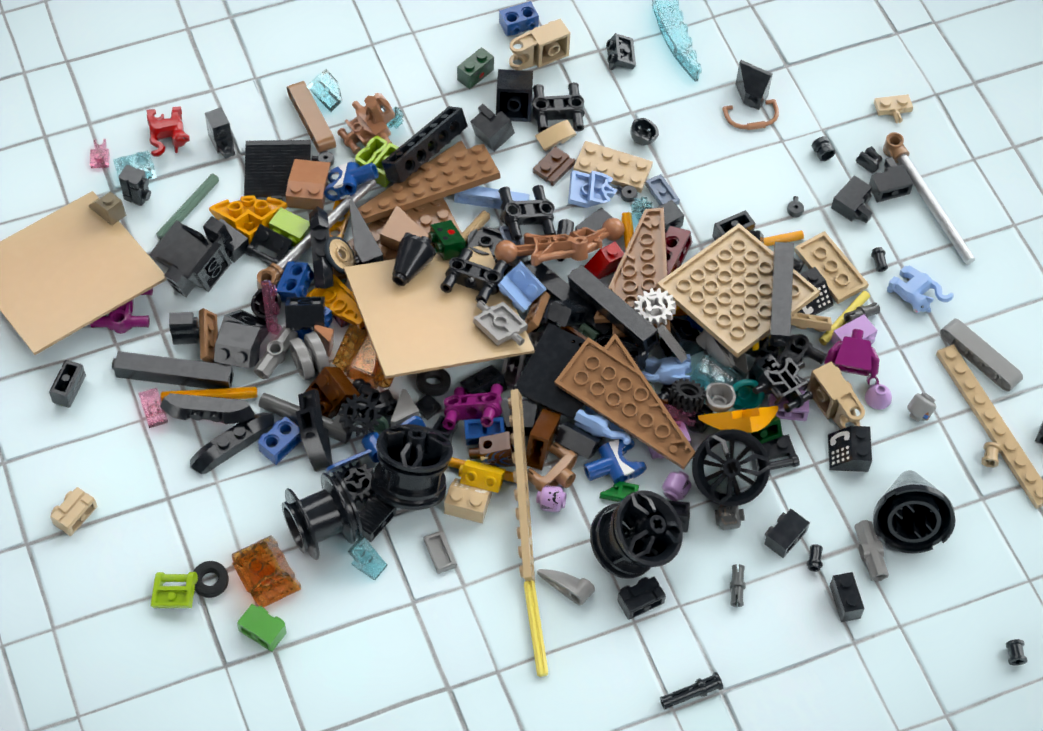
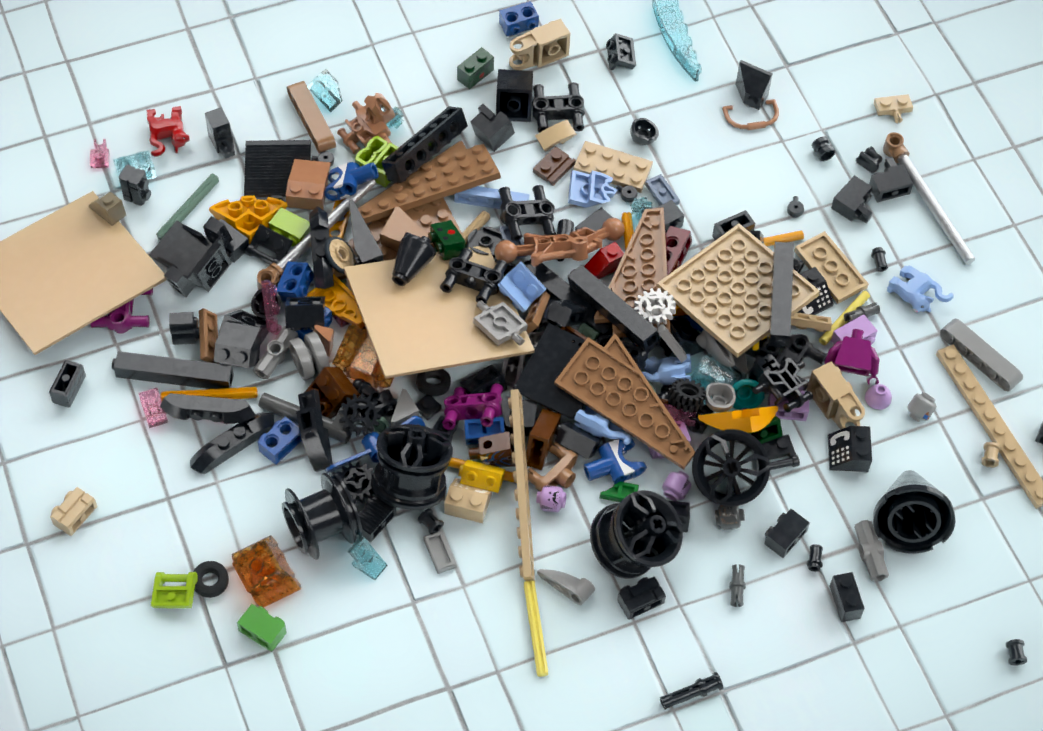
(430, 521): none -> black bush

